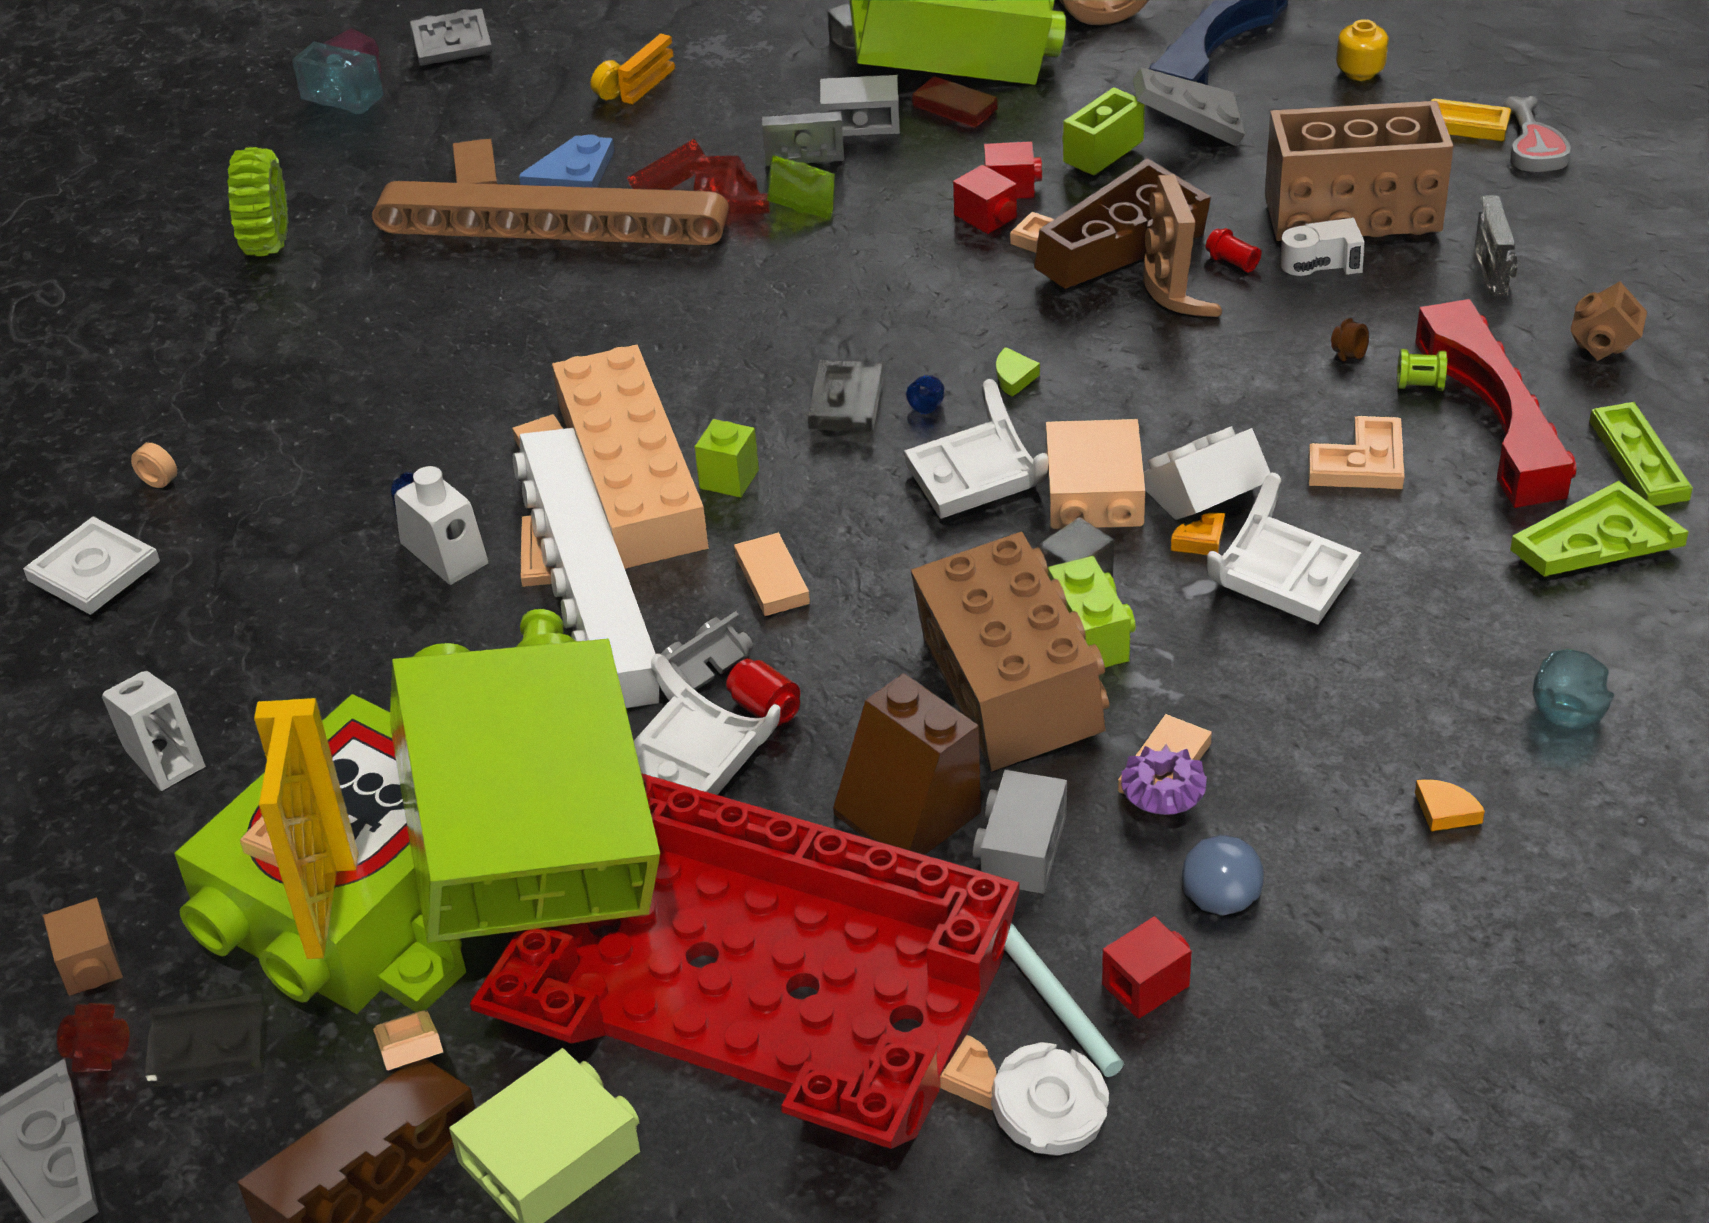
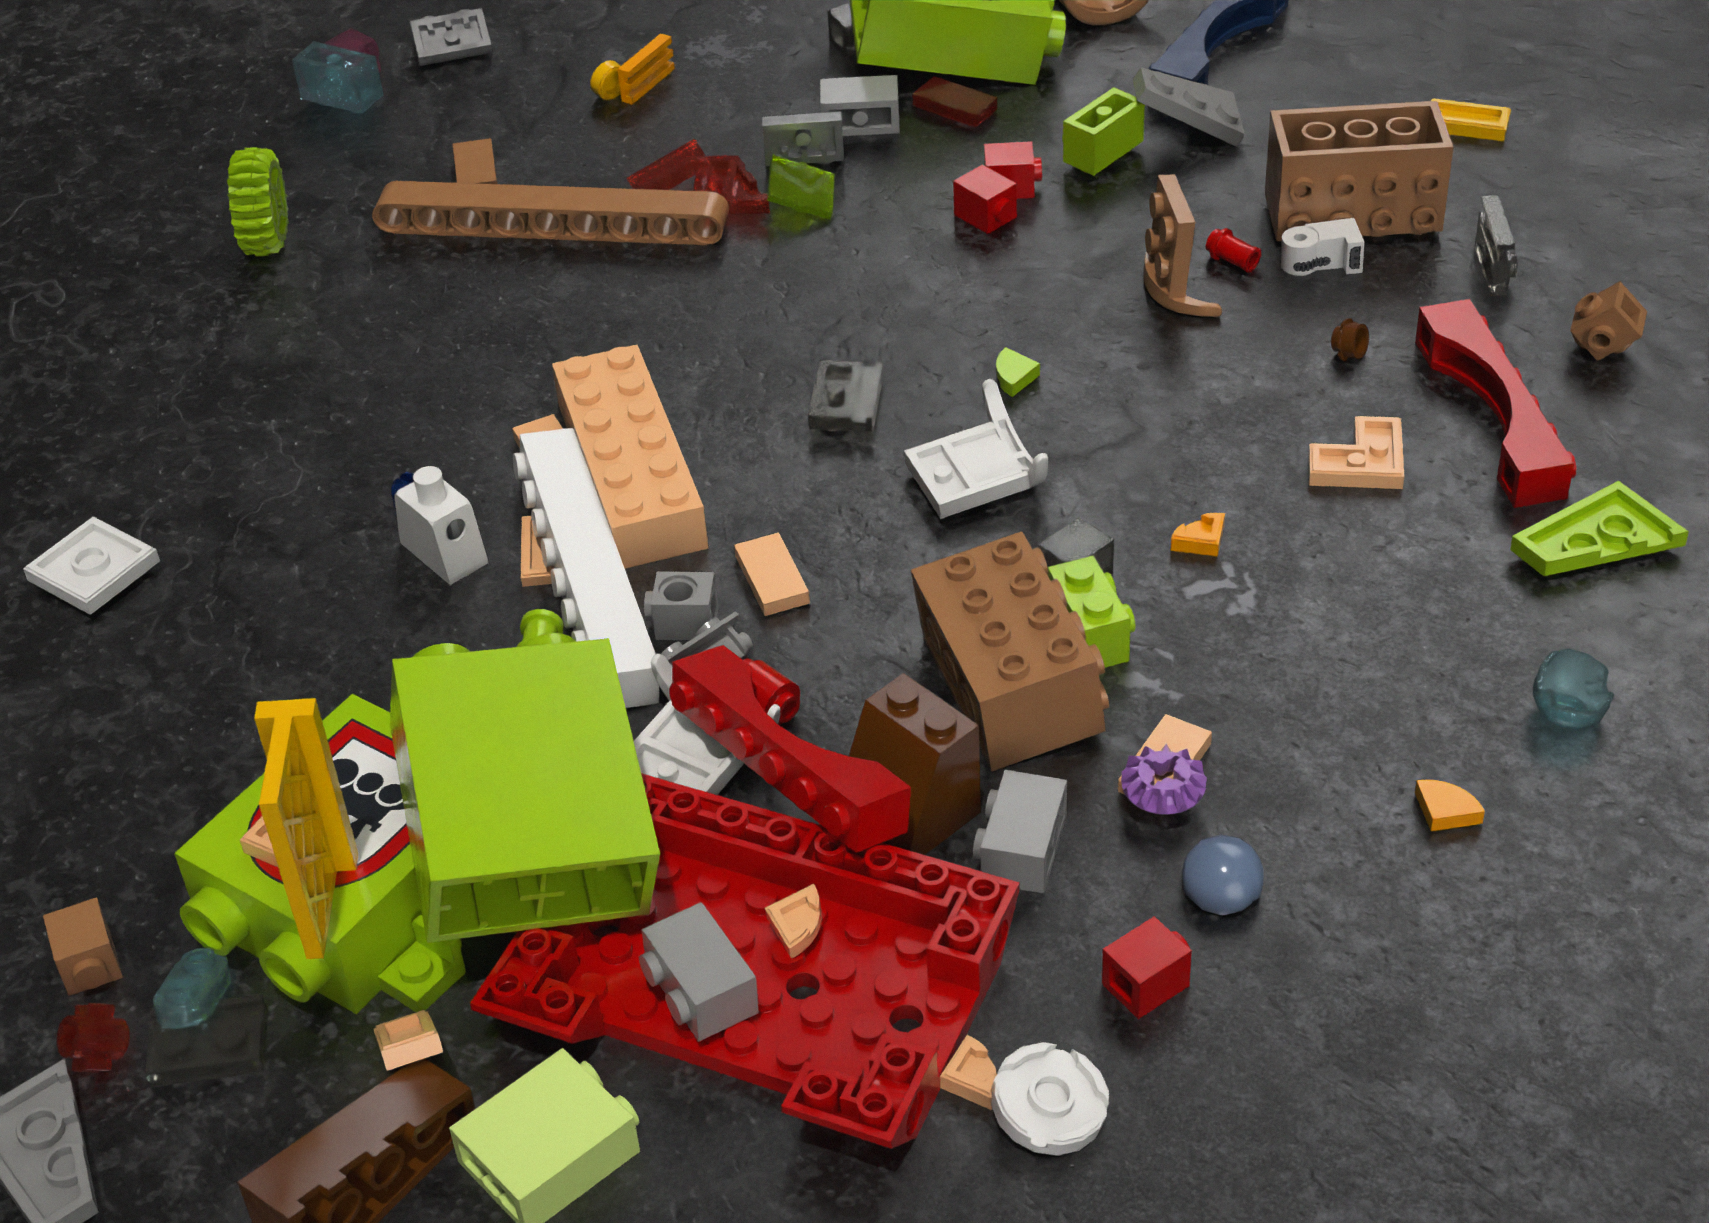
(147, 711): white torso -> none
(154, 465): light nougat tile -> none
(192, 989): none -> clear light blue plate
(573, 164): medium blue wing -> none
(681, 604): none -> light grey brick
(699, 972): none -> light grey brick
(726, 458): lime brick -> none
(796, 919): none -> light nougat tile
(844, 794): none -> red arch
(928, 398): clear blue hinge -> none
(1026, 233): light nougat tile -> none
(1062, 1004): light aqua bar -> none
(1095, 473): light nougat panel -> none
(1109, 227): reddish brown wedge -> none
(1206, 472): white slope -> none
(1283, 562): white piece -> none
(1362, 50): yellow head -> none
(1435, 363): lime bush -> none
(1539, 145): light grey piece -> none
(1640, 454): lime tile -> none

